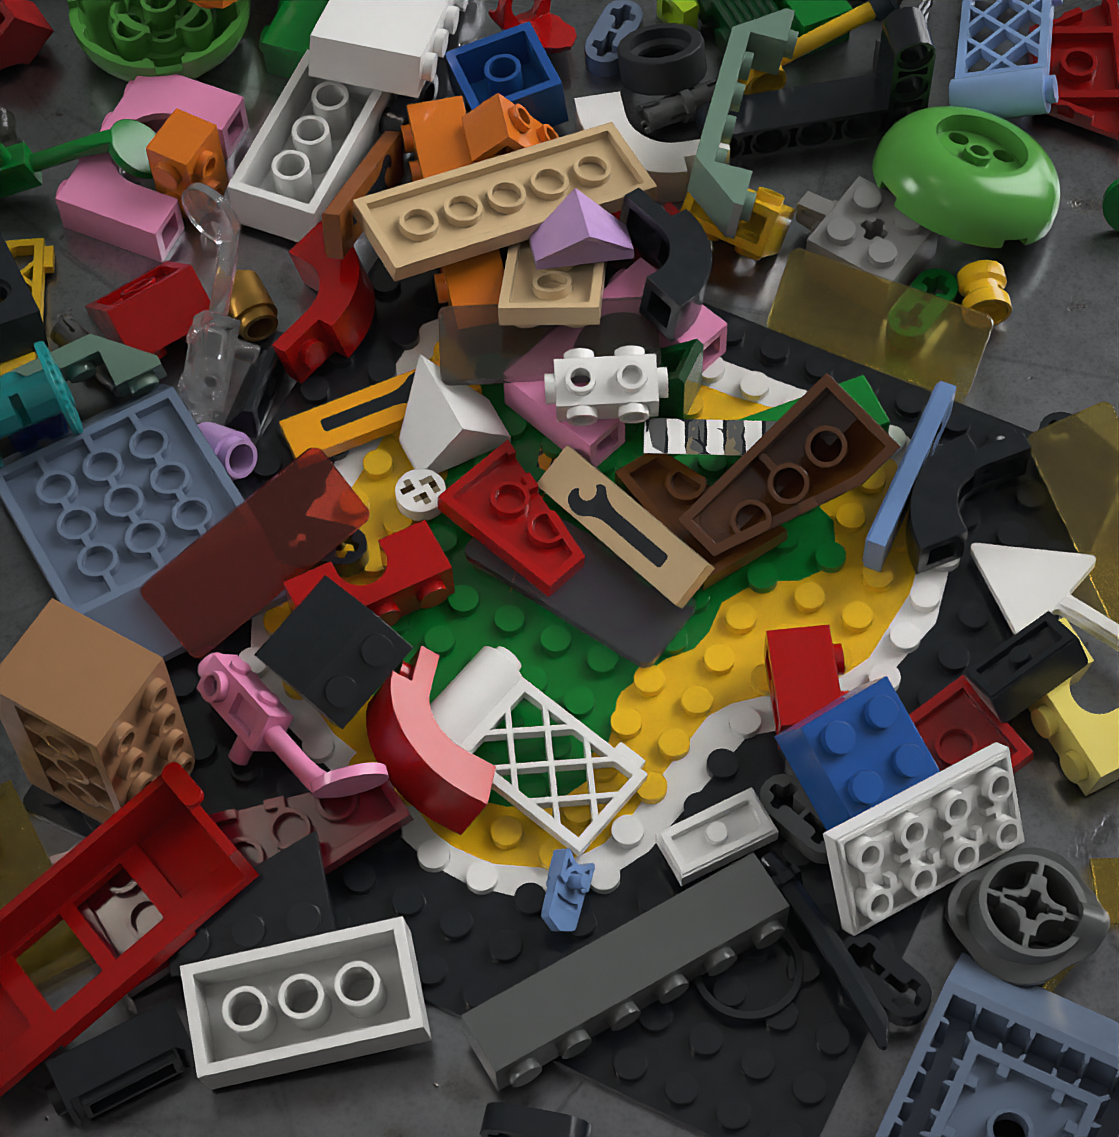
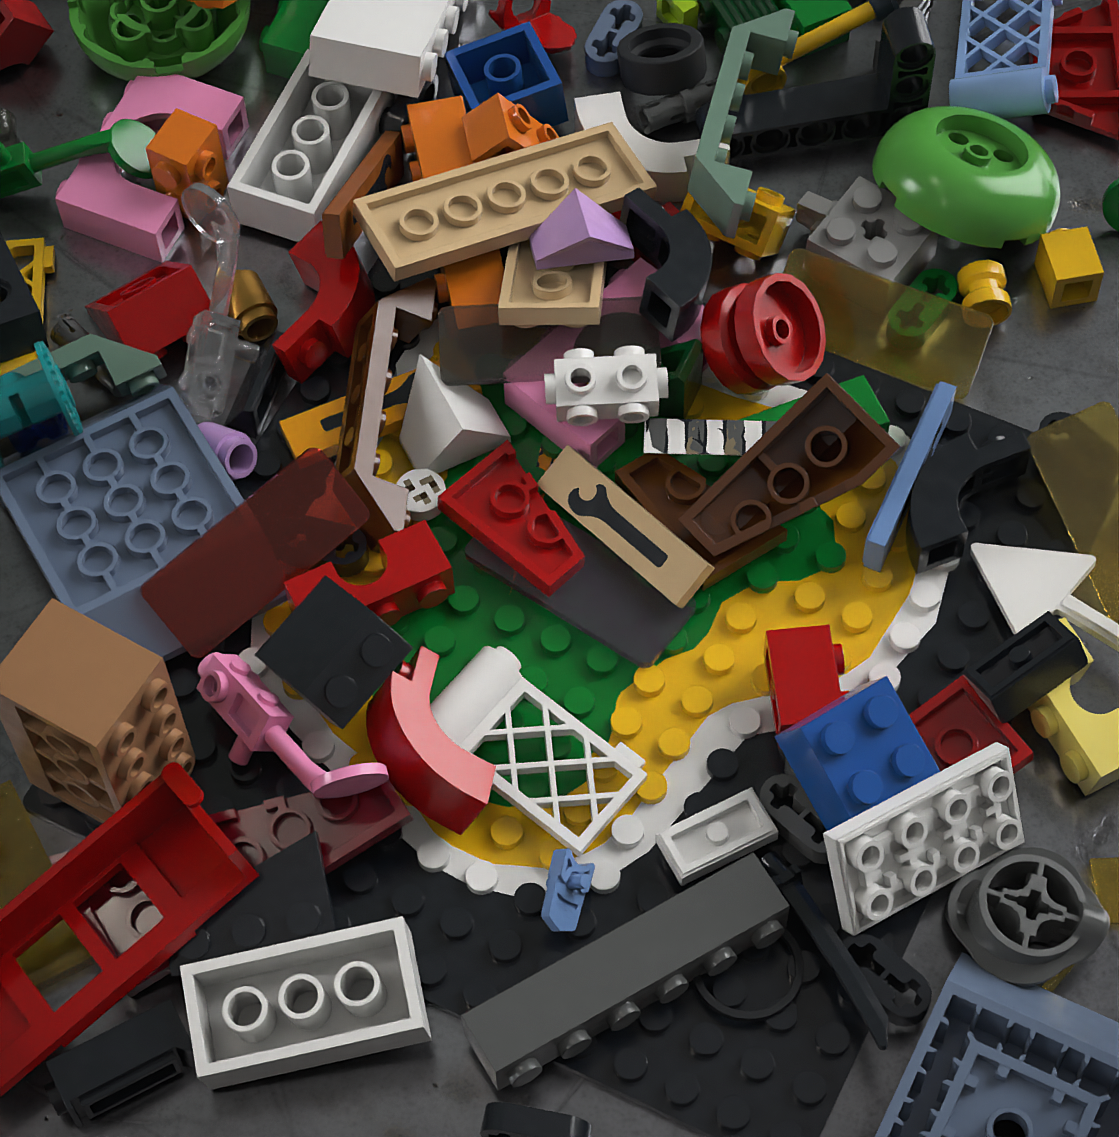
(363, 420): none -> reddish brown slope
(763, 334): none -> red wheel
(1068, 267): none -> yellow brick

